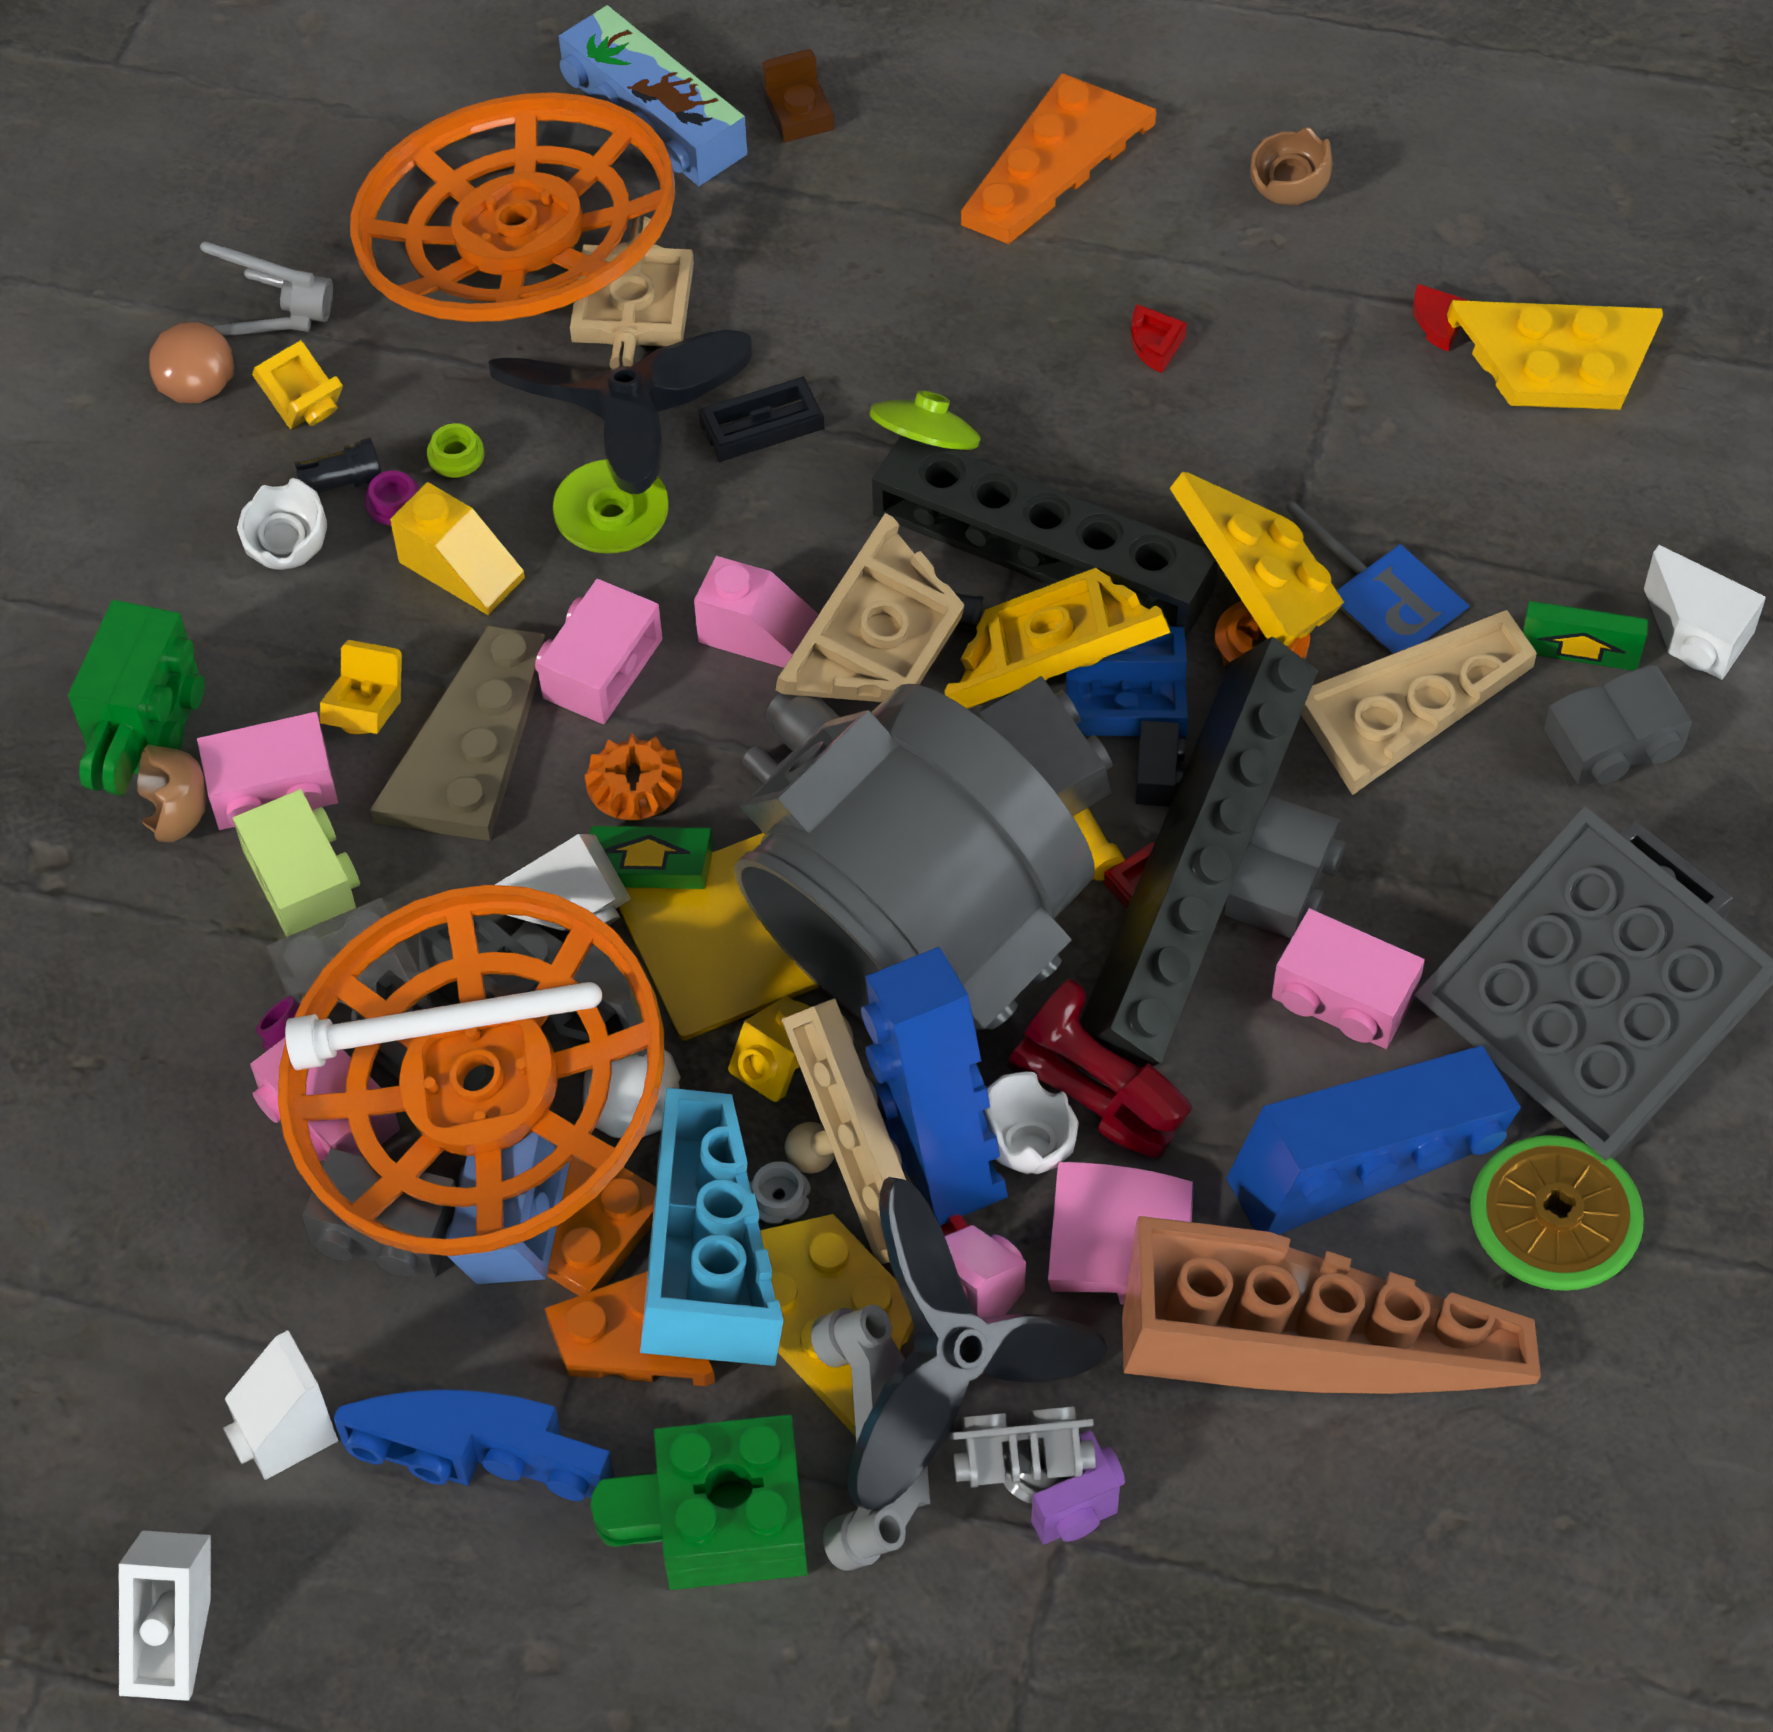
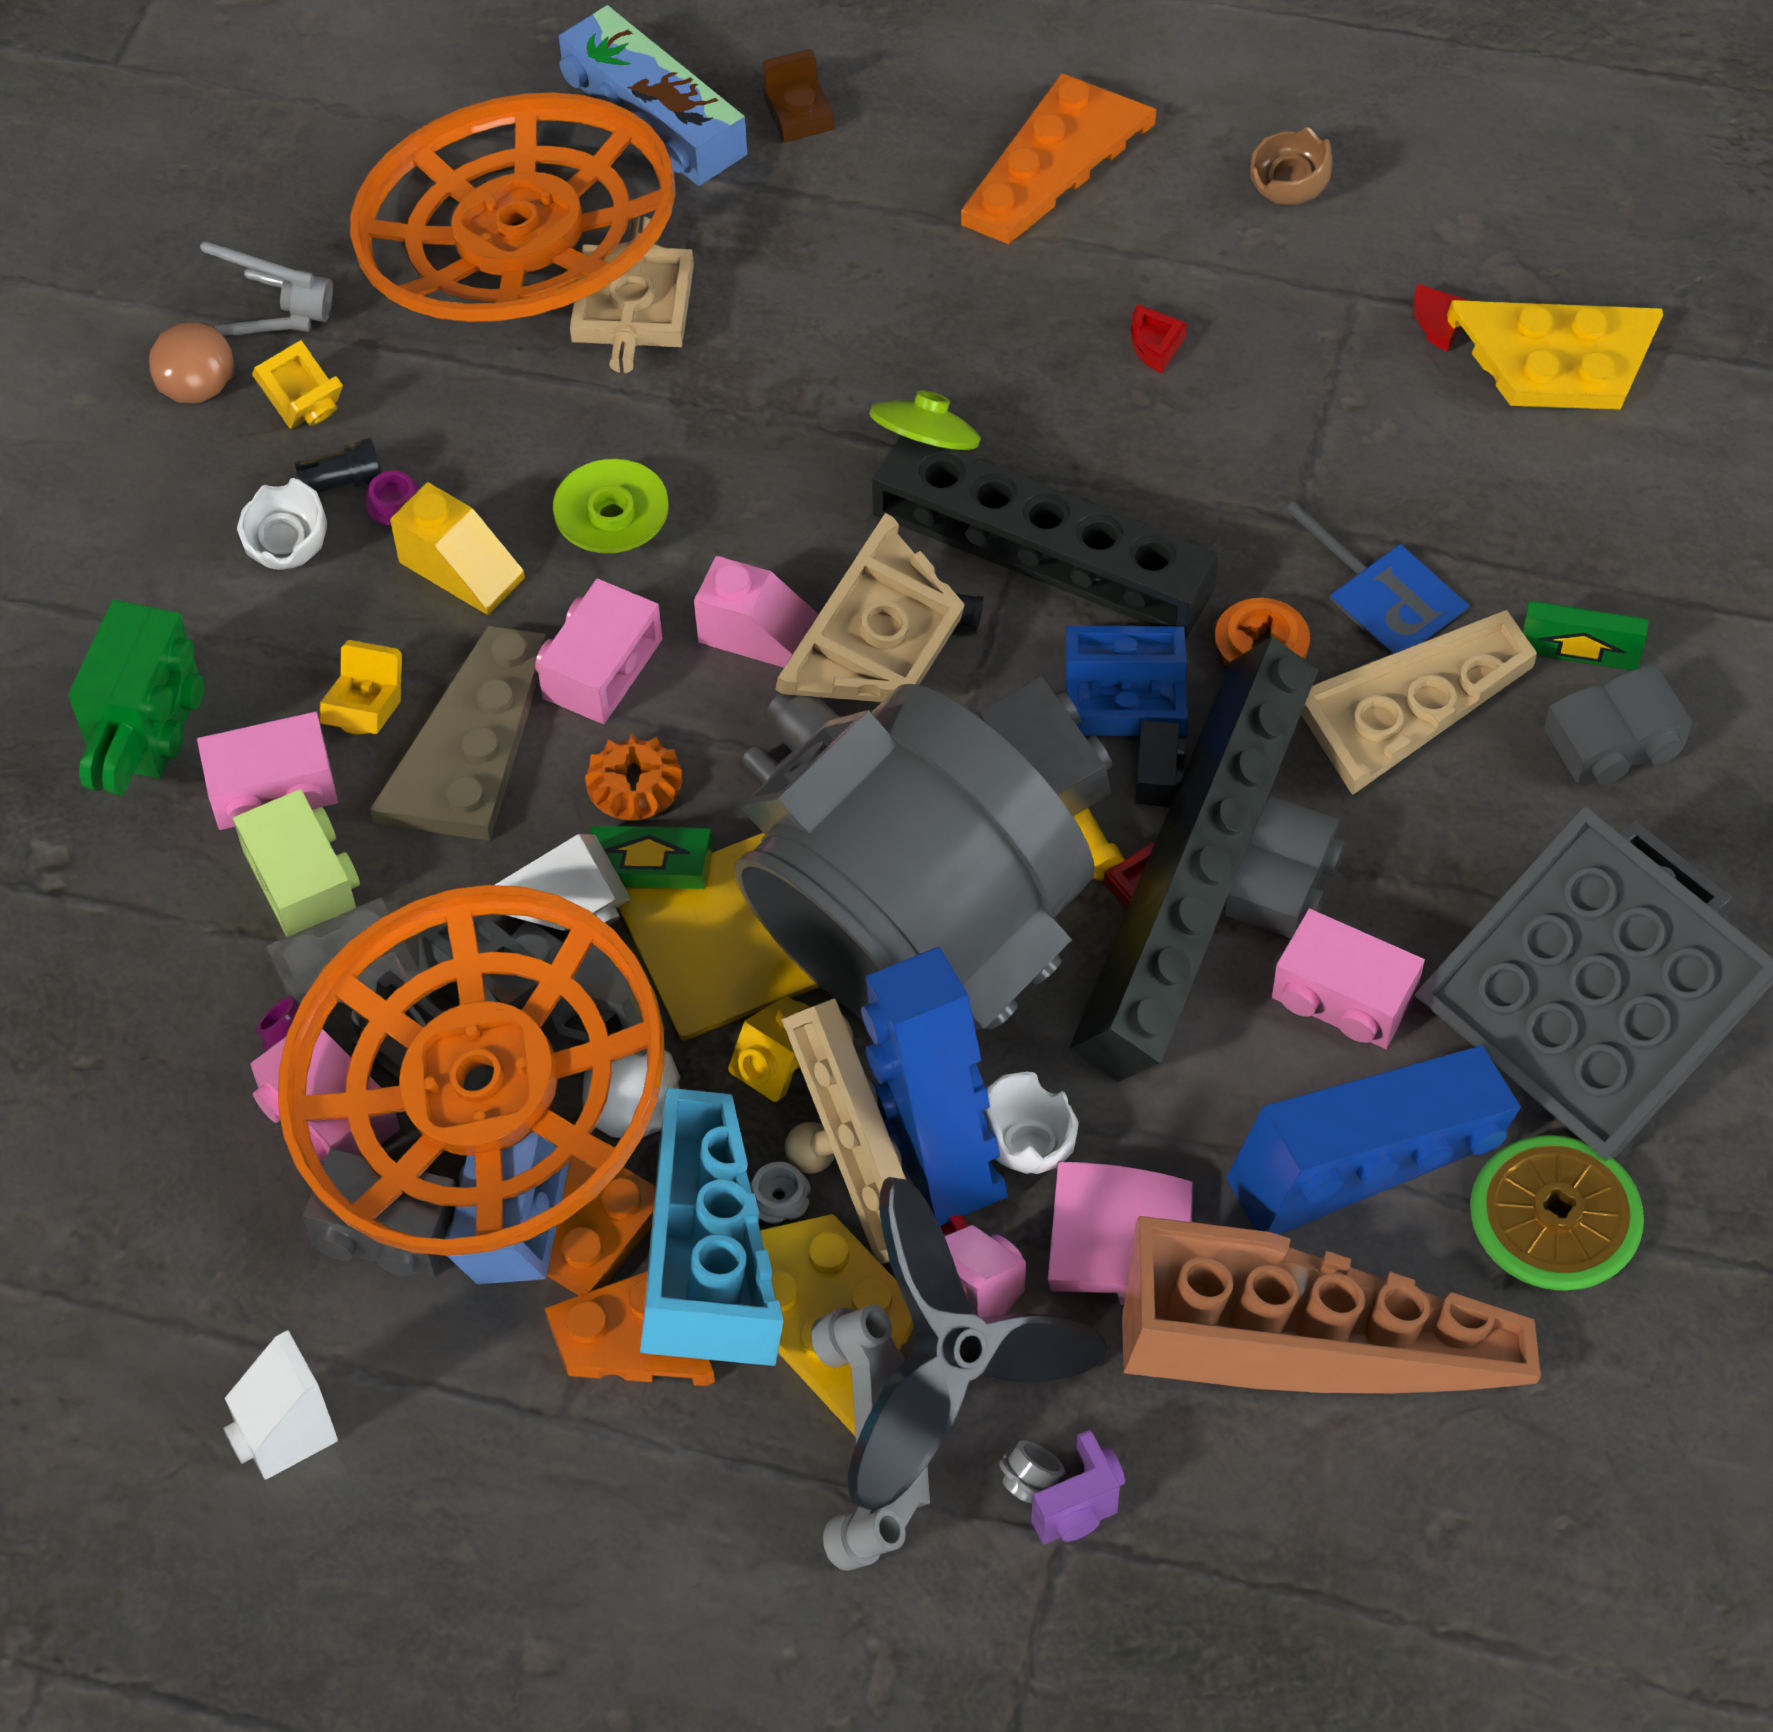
(163, 1613): white slope -> none
(175, 787): medium nougat hair -> none
(315, 1040): white piece -> none
(451, 1431): blue slope -> none
(455, 451): lime plate -> none
(633, 395): black piece -> none
(710, 1530): green brick -> none
(764, 426): black tile -> none
(1051, 634): yellow wing -> none
(1061, 1442): light grey hinge -> none
(1138, 1105): dark red piece -> none
(1261, 559): yellow wing -> none
(1700, 612): white slope -> none

